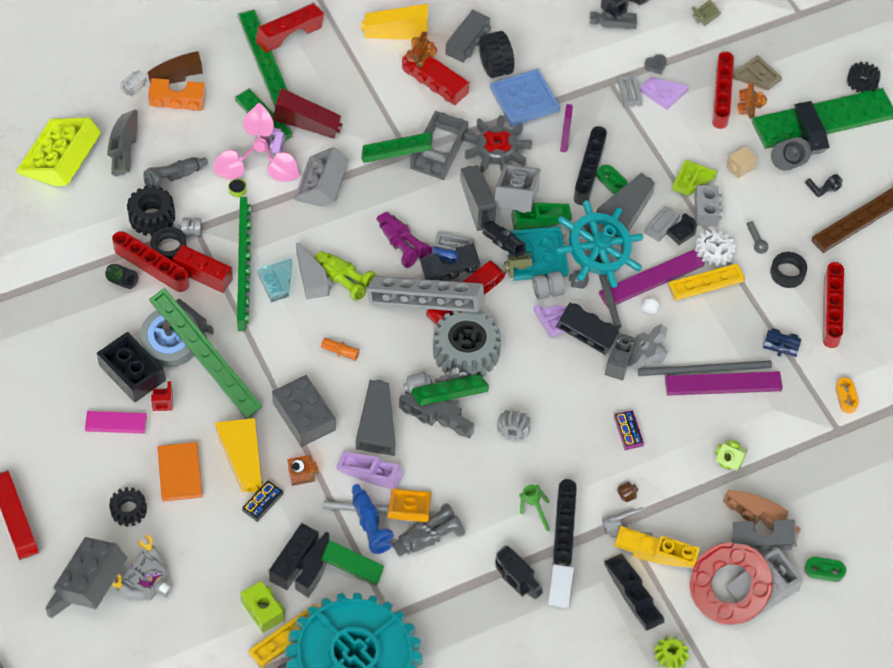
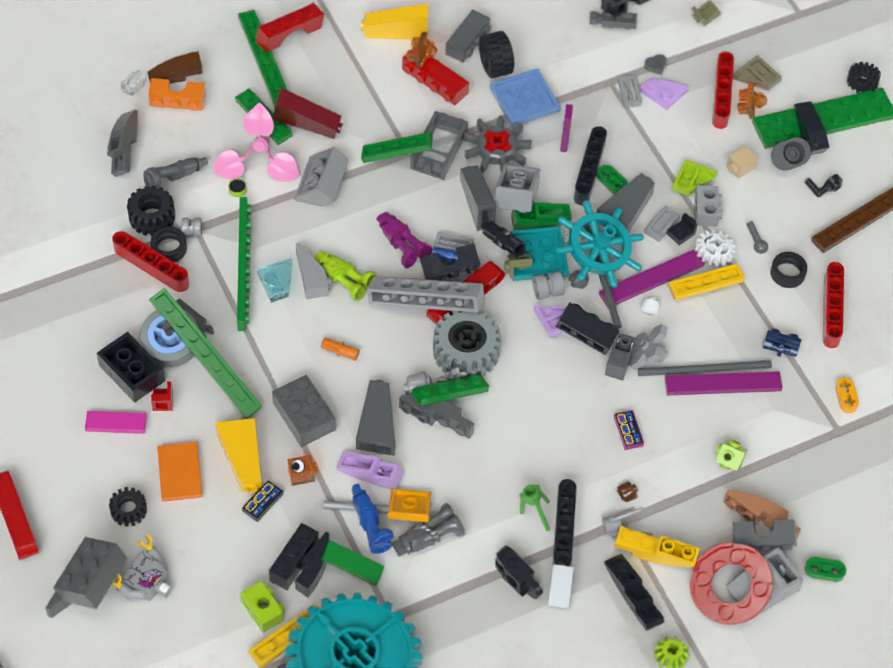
(59, 150): neon yellow slope -> none
(121, 276): black rock -> none
(204, 268): red brick -> none
(278, 143): lavender bracket -> none
(514, 424): light grey gear -> none

